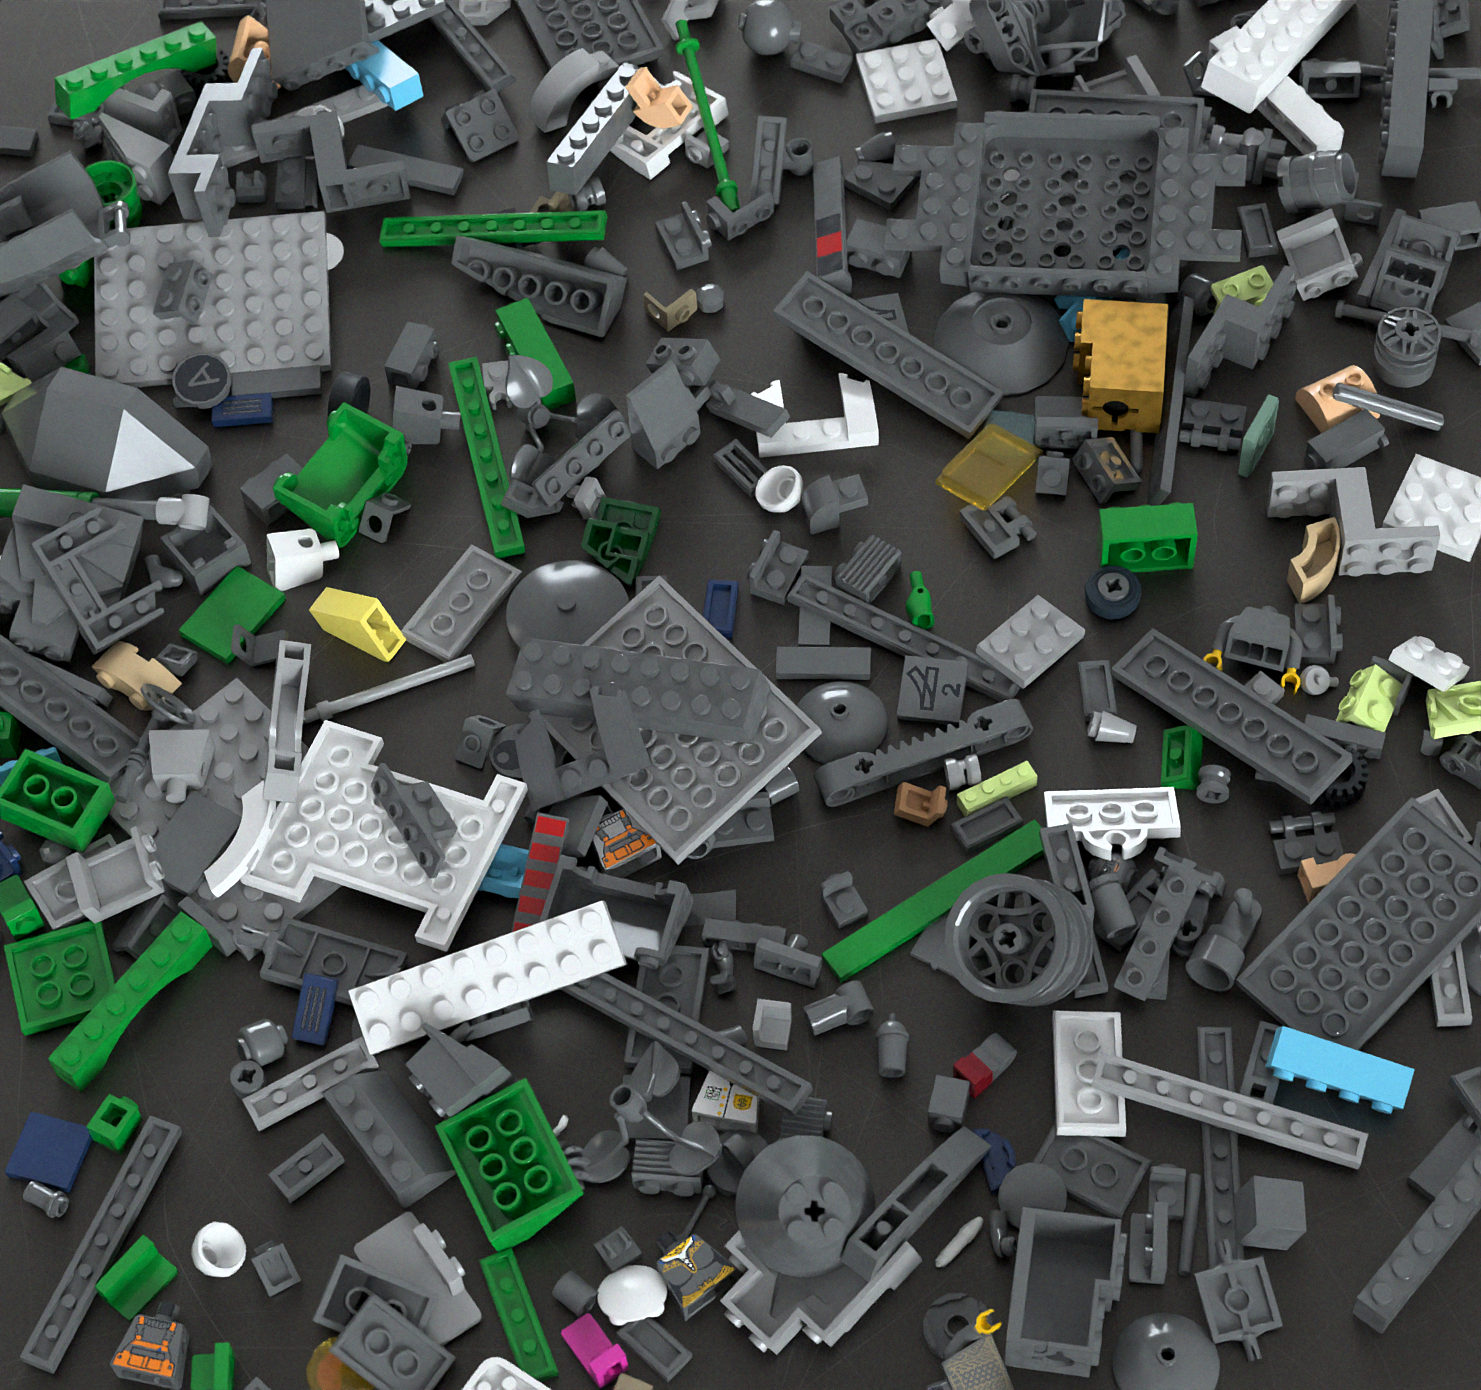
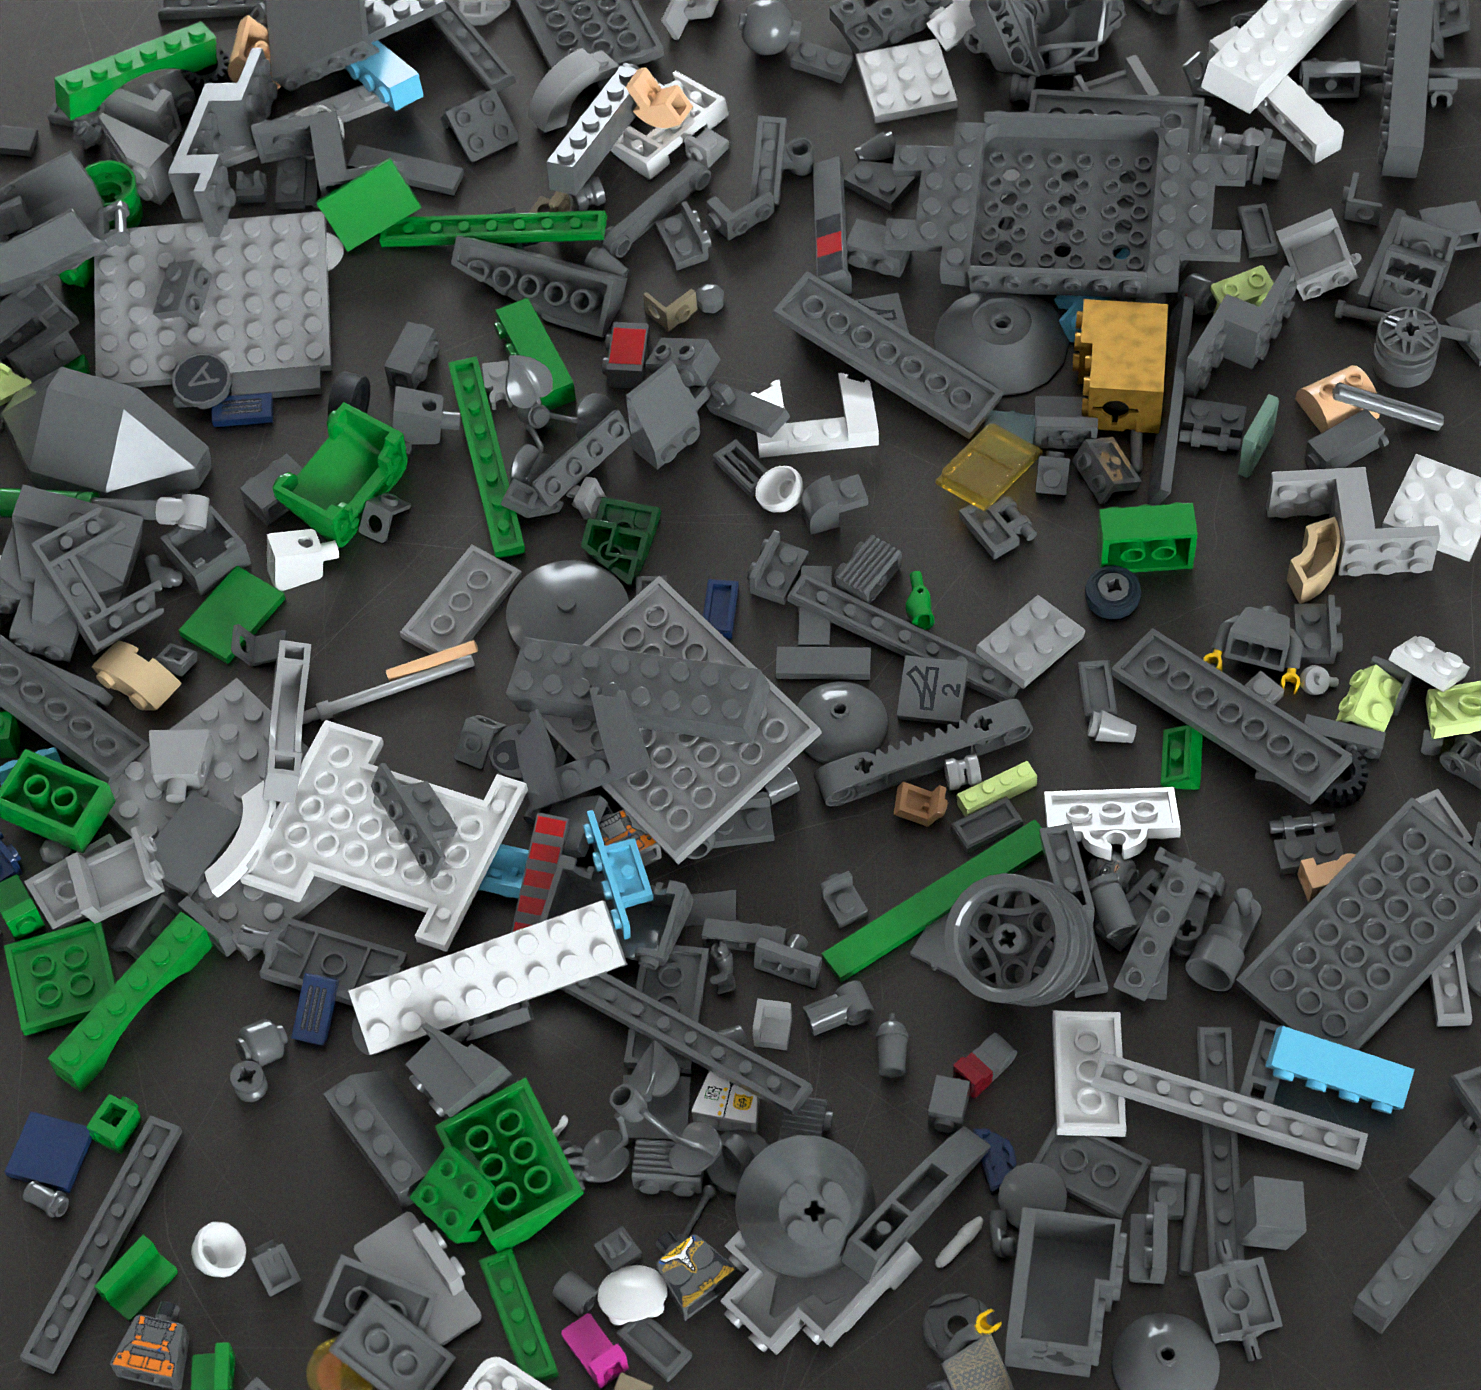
(163, 710): dark grey dish -> none
(306, 1168): dark grey plate -> none
(308, 1083): light grey plate -> none
(358, 621): light yellow slope -> none
(369, 204): none -> green tile
(432, 660): none -> light nougat bar
(454, 1196): none -> green bracket
(623, 873): none -> medium azure bracket
(627, 354): none -> brick
(690, 178): none -> dark grey piece
(726, 188): green bar -> none
(1213, 784): dark grey wheel -> none
(1316, 180): dark grey piece -> none

